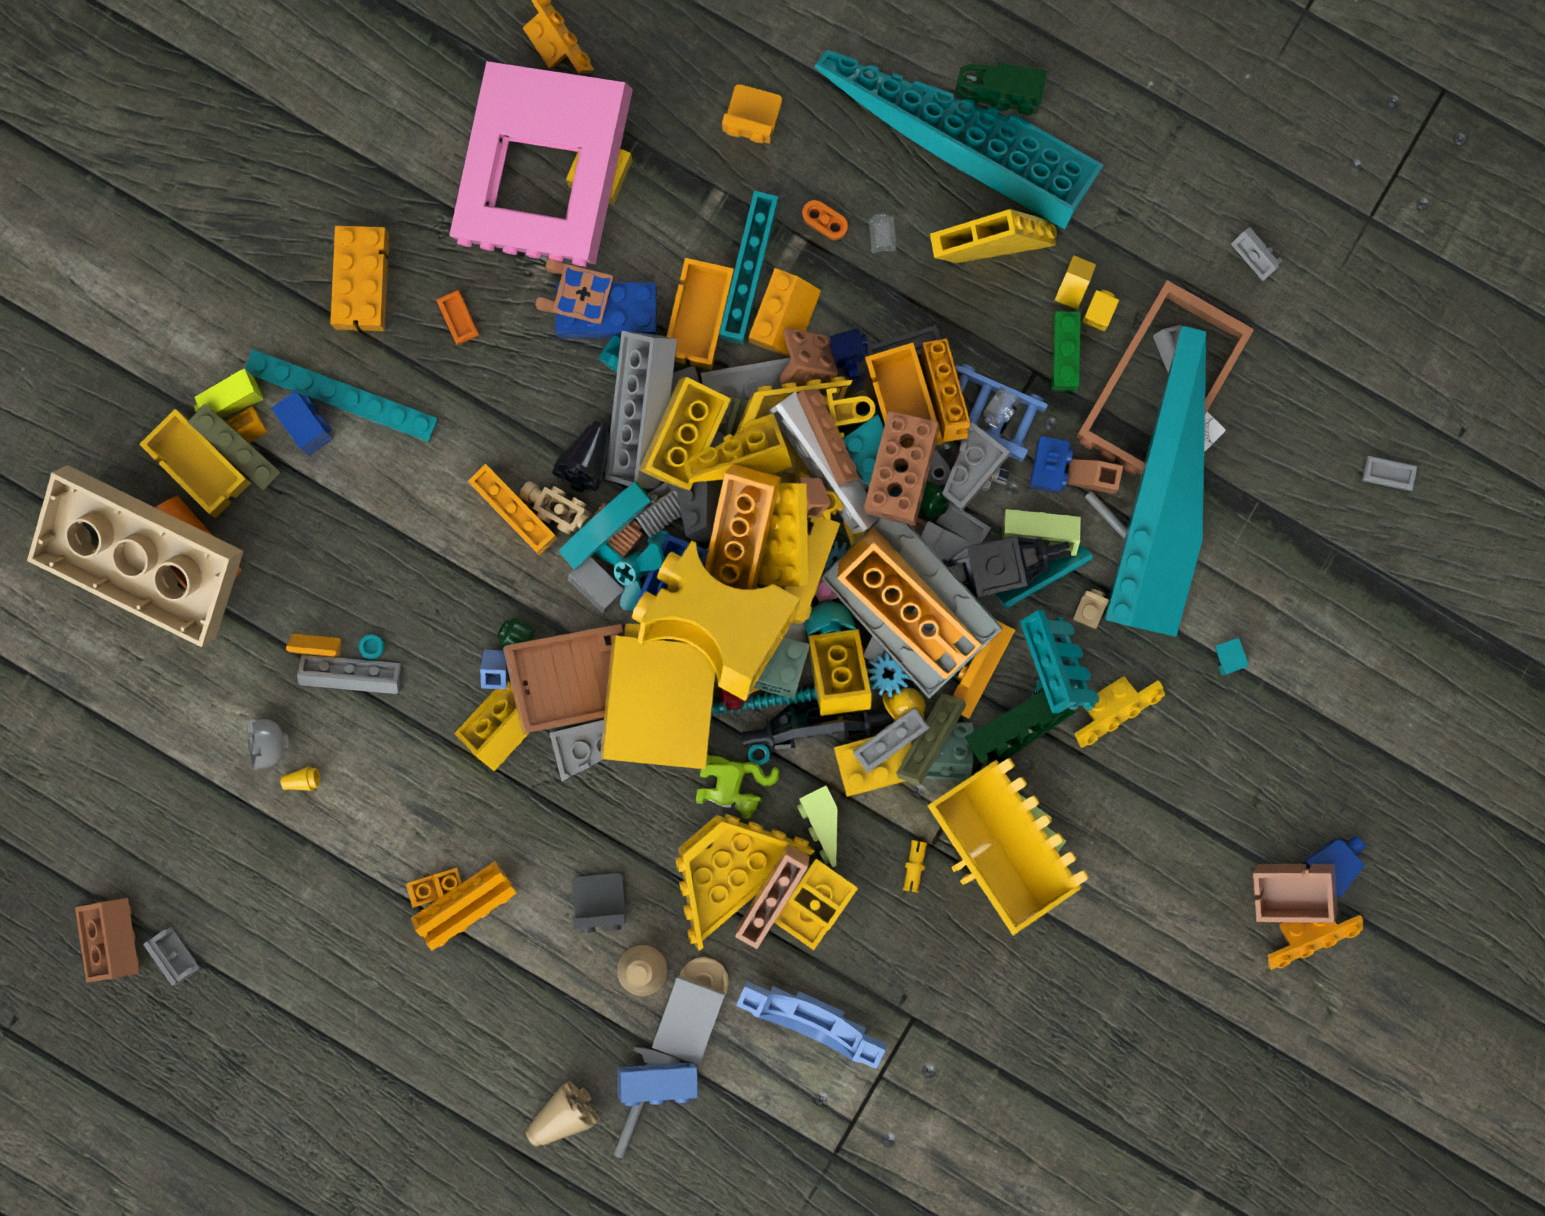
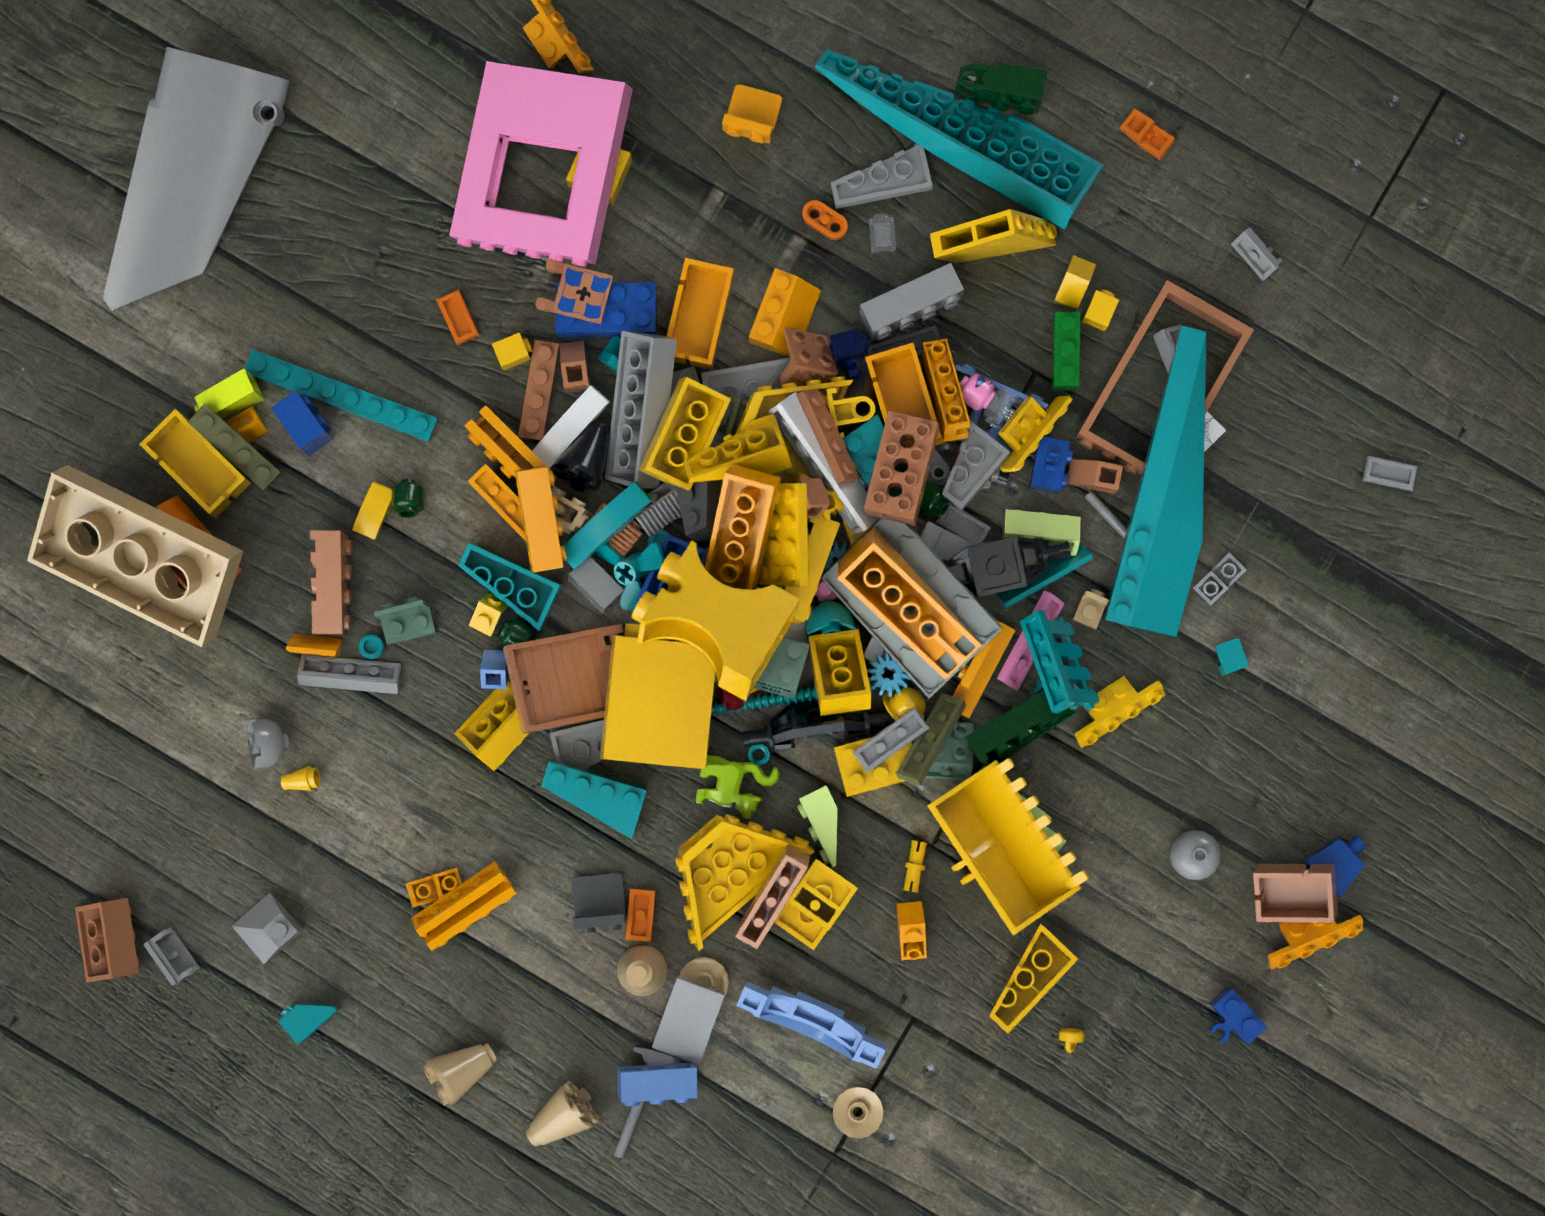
(189, 170): none -> light grey panel
(267, 928): none -> light grey slope
(305, 1019): none -> teal slope
(330, 583): none -> nougat wedge
(359, 278): light orange piece -> none
(373, 510): none -> yellow slope
(406, 621): none -> sand green bracket
(407, 498): none -> dark green head
(458, 1071): none -> tan cone
(488, 614): none -> yellow bracket
(501, 444): none -> light orange brick
(512, 351): none -> yellow brick
(525, 592): none -> teal wedge
(538, 390): none -> nougat plate
(539, 518): none -> light orange brick
(570, 426): none -> white slope
(574, 366): none -> nougat slope
(598, 794): none -> teal wedge
(640, 915): none -> orange plate
(748, 268): teal brick -> none
(861, 1125): none -> tan dish
(894, 177): none -> light grey wing
(911, 302): none -> light grey piece
(911, 930): none -> light orange slope
(977, 391): none -> bright pink head
(1020, 658): none -> bright pink plate
(1028, 427): none -> yellow bracket
(1036, 973): none -> yellow wedge
(1071, 1037): none -> yellow tile
(1146, 134): none -> orange slope
(1195, 855): none -> light grey cylinder
(1219, 578): none -> light grey slope
(1236, 1017): none -> blue brick

